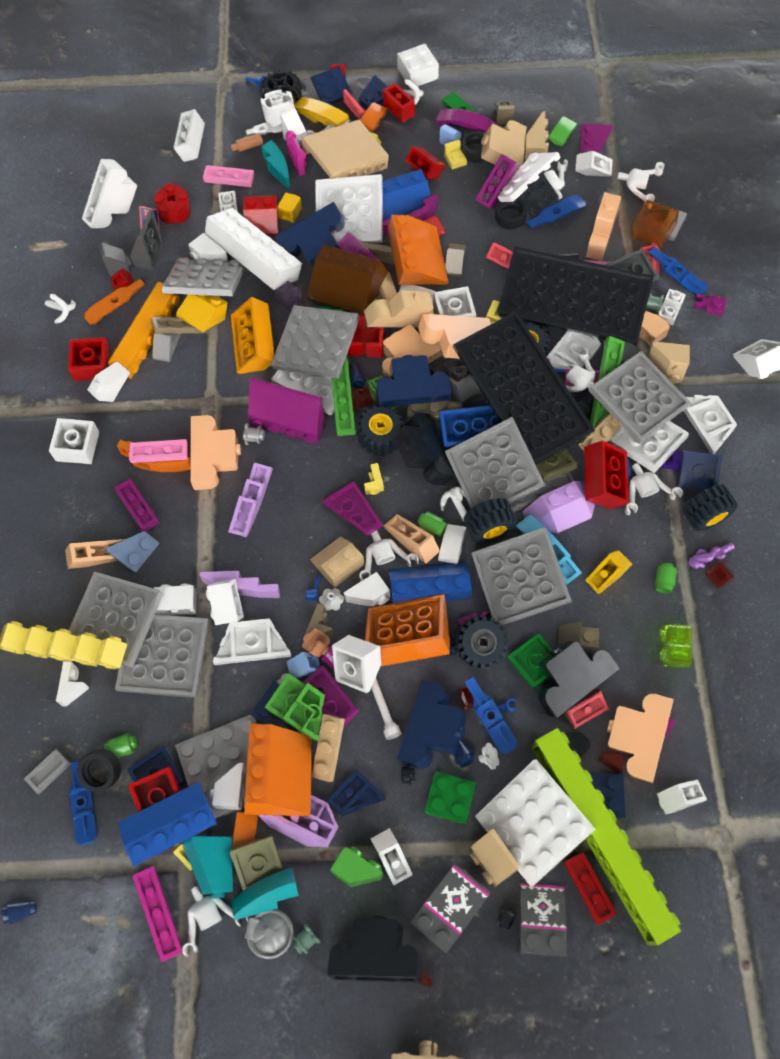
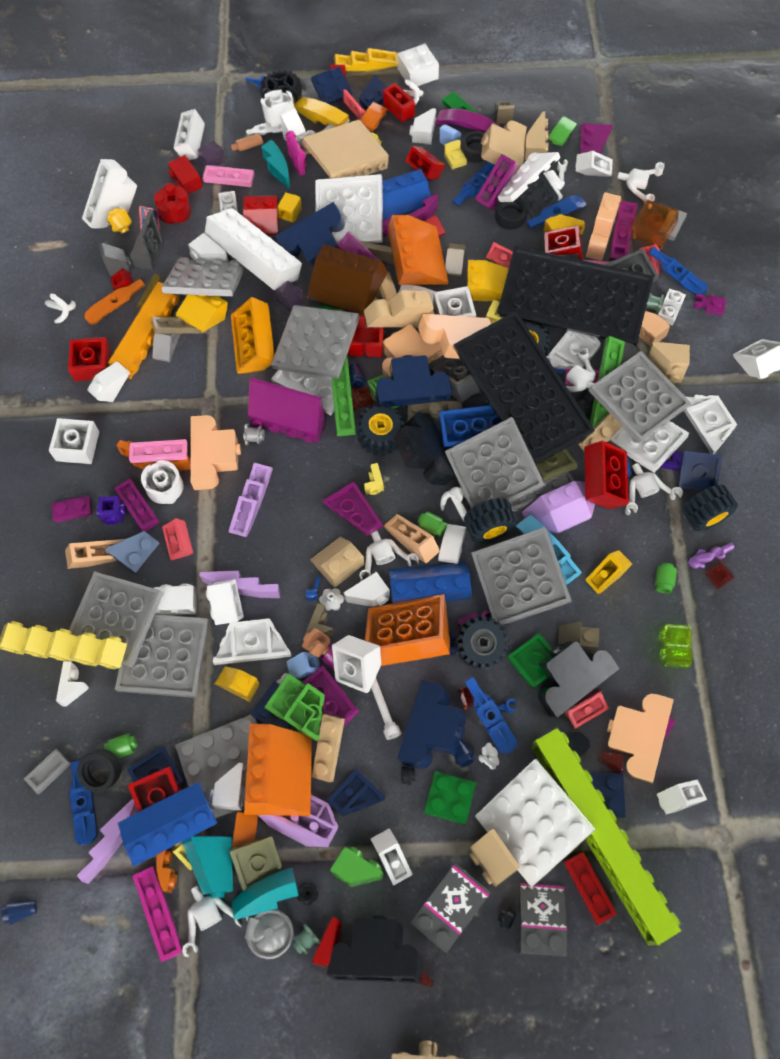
(71, 509): none -> magenta plate
(108, 845): none -> lavender slope
(110, 510): none -> dark purple brick
(119, 220): none -> yellow head
(148, 290): none -> clear yellow tile
(162, 482): none -> white brick
(166, 876): none -> orange slope
(177, 539): none -> coral slope
(184, 174): none -> red brick
(211, 154): none -> clear purple brick
(238, 683): none -> yellow slope
(303, 888): none -> black plate
(330, 938): none -> red slope
(368, 61): none -> yellow slope
(423, 127): none -> white slope
(472, 189): none -> blue piece
(485, 280): none -> yellow slope
(561, 222): none -> yellow slope
(564, 241): none -> red brick
(623, 230): none -> magenta slope

